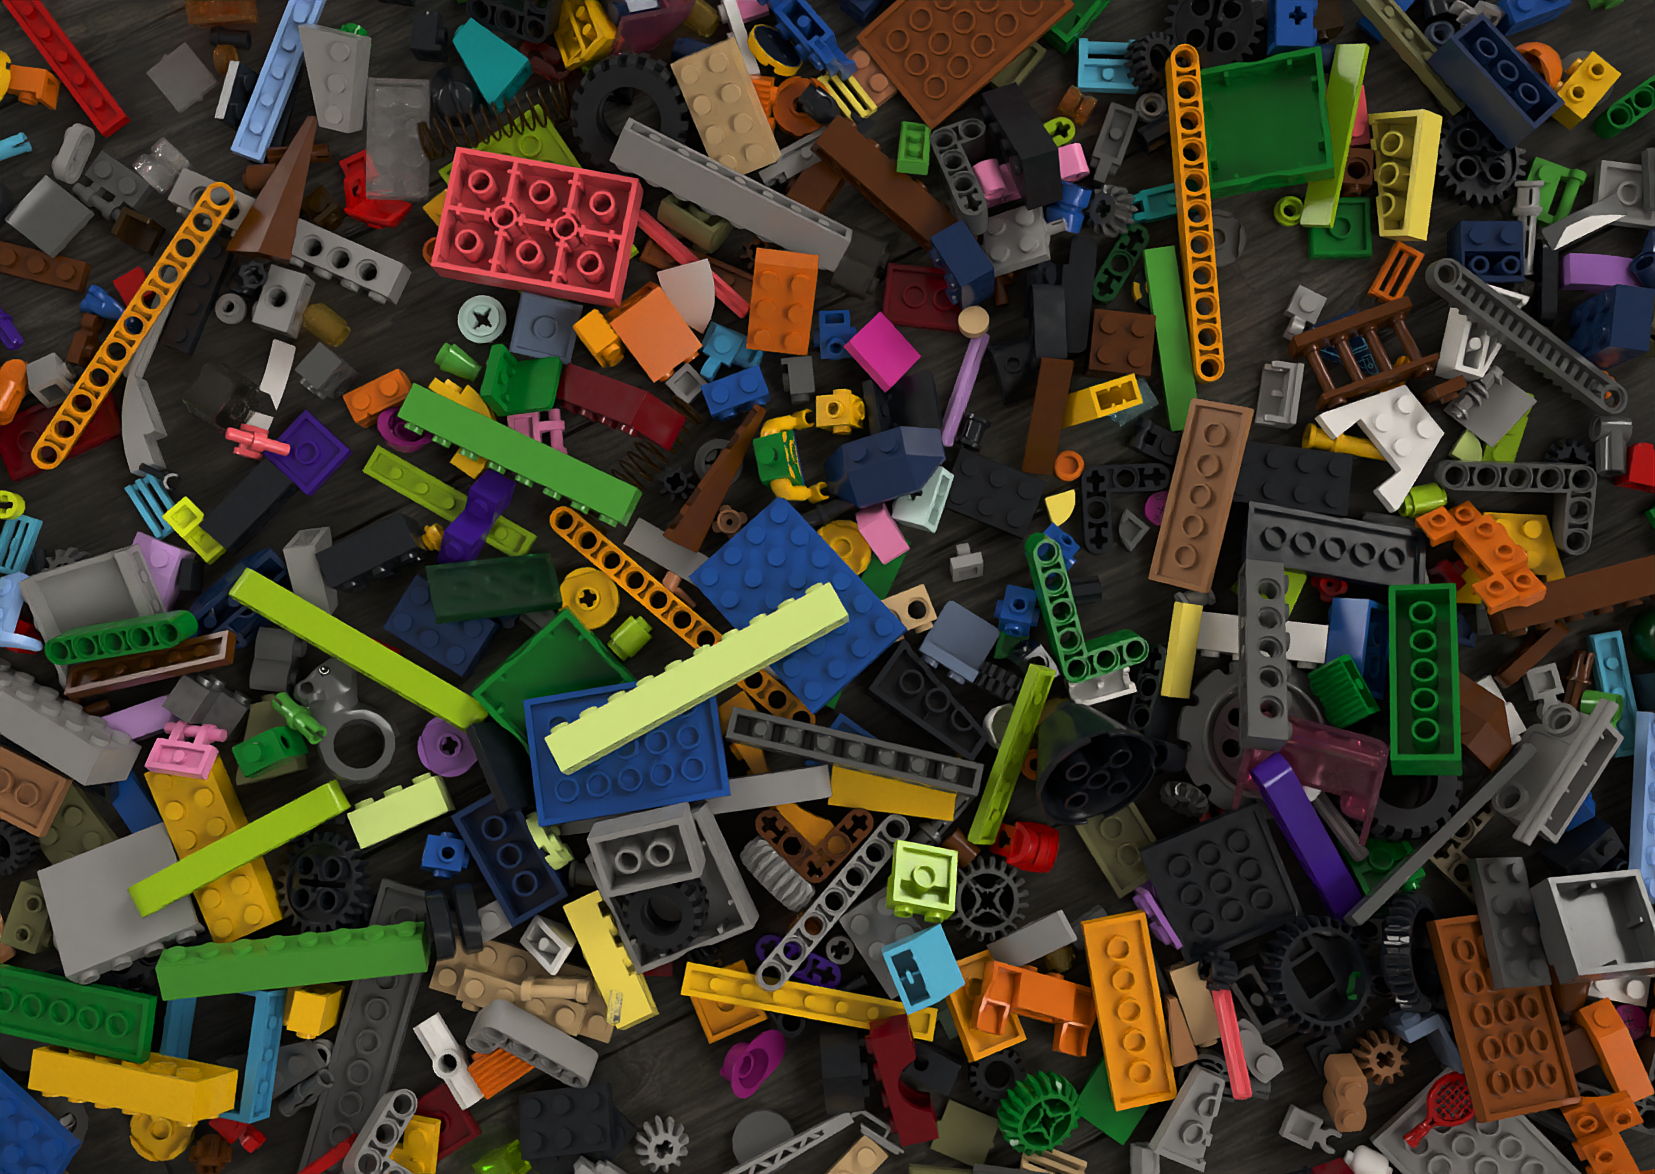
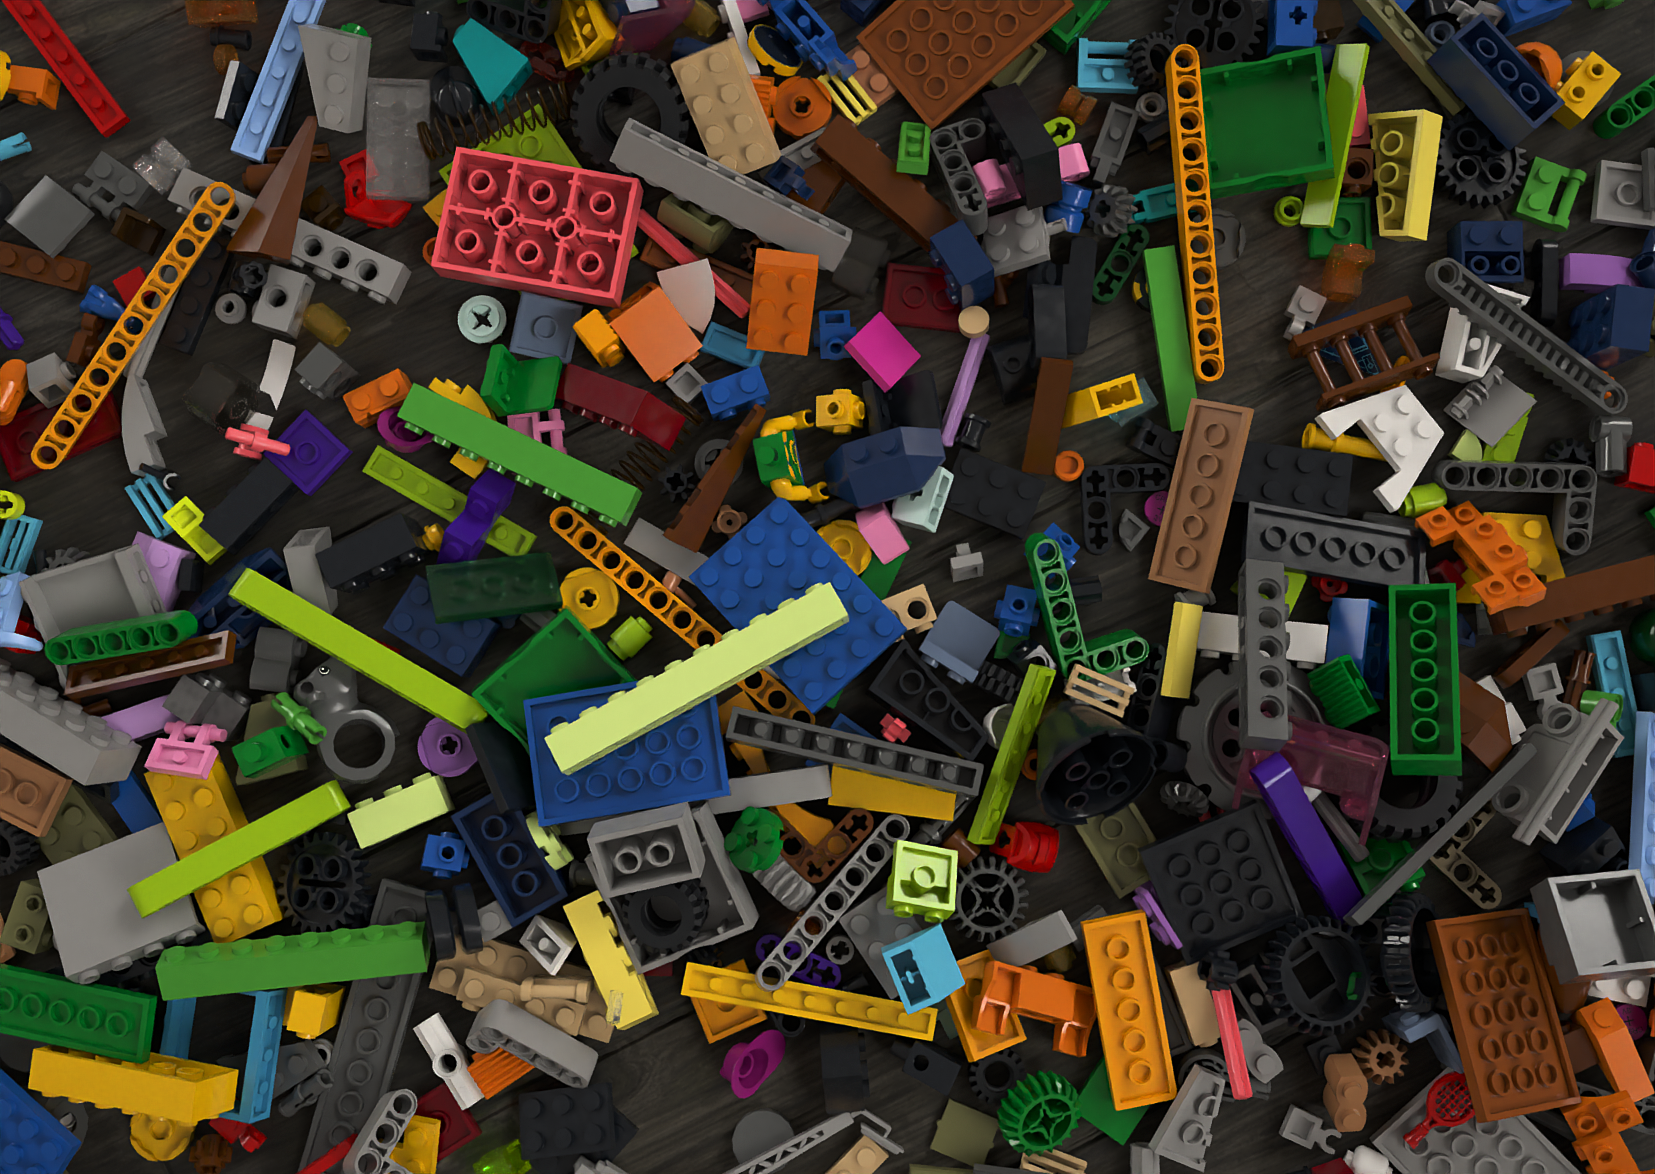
(73, 153): light grey plate -> none
(182, 77): clear piece -> none
(457, 362): bright green cone -> none
(668, 1152): light grey gear -> none
(721, 349): dark azure plate -> none
(751, 824): none -> green plate
(787, 176): none -> dark blue plate
(799, 378): dark grey brick -> none
(824, 108): black piece -> none
(894, 729): none -> coral plate
(911, 1110): dark red arch -> none
(1060, 506): light yellow tile -> none
(1119, 345): reddish brown brick -> none
(1123, 701): none -> tan tile
(1179, 1038): medium nougat slope -> none
(1279, 394): light grey hinge -> none
(1344, 272): none -> clear orange brick
(1383, 296): orange tile -> none
(1445, 391): reddish brown plate -> none
(1508, 922): dark grey plate -> none
(1527, 211): light grey pin -> none
(1583, 221): sticker -> none

